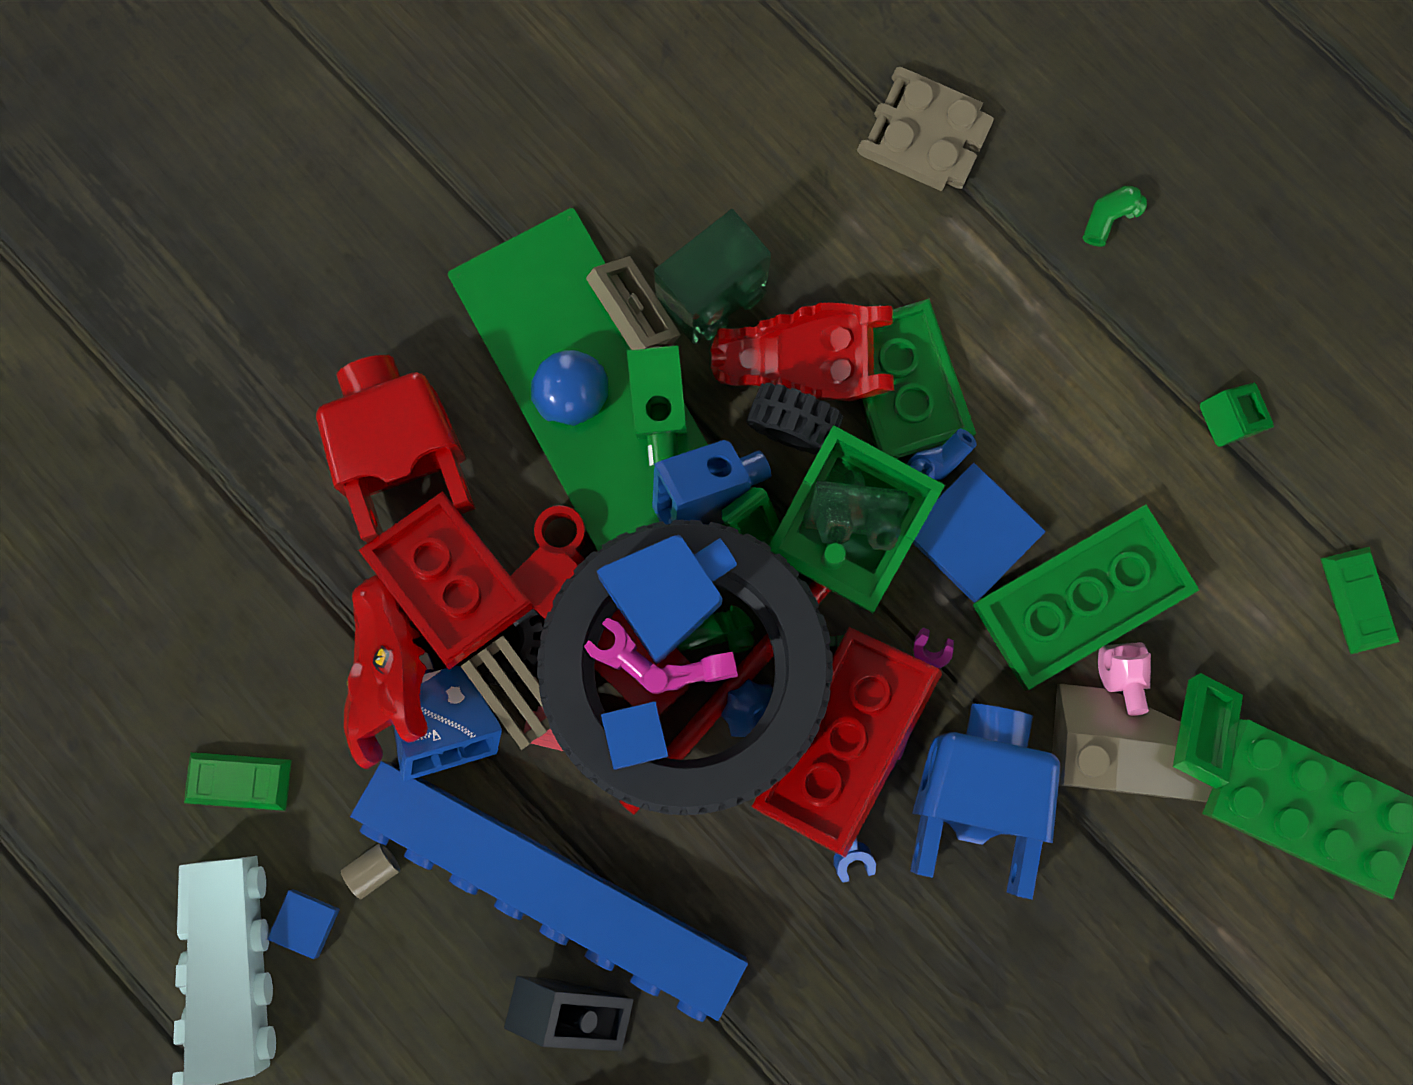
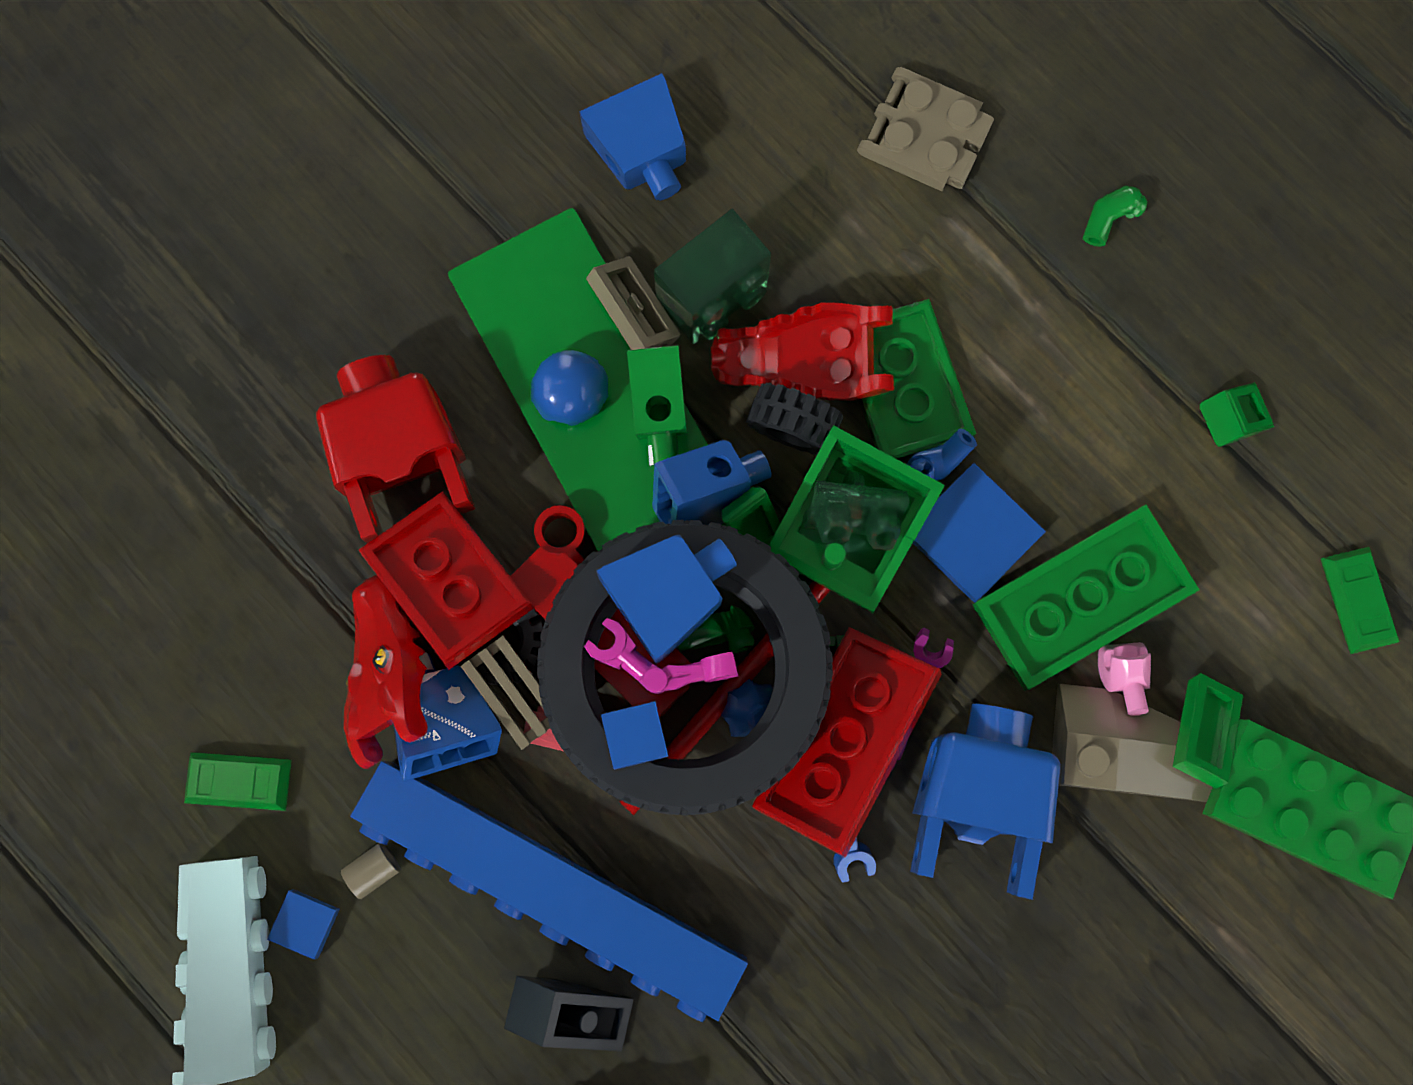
(639, 136): none -> blue torso

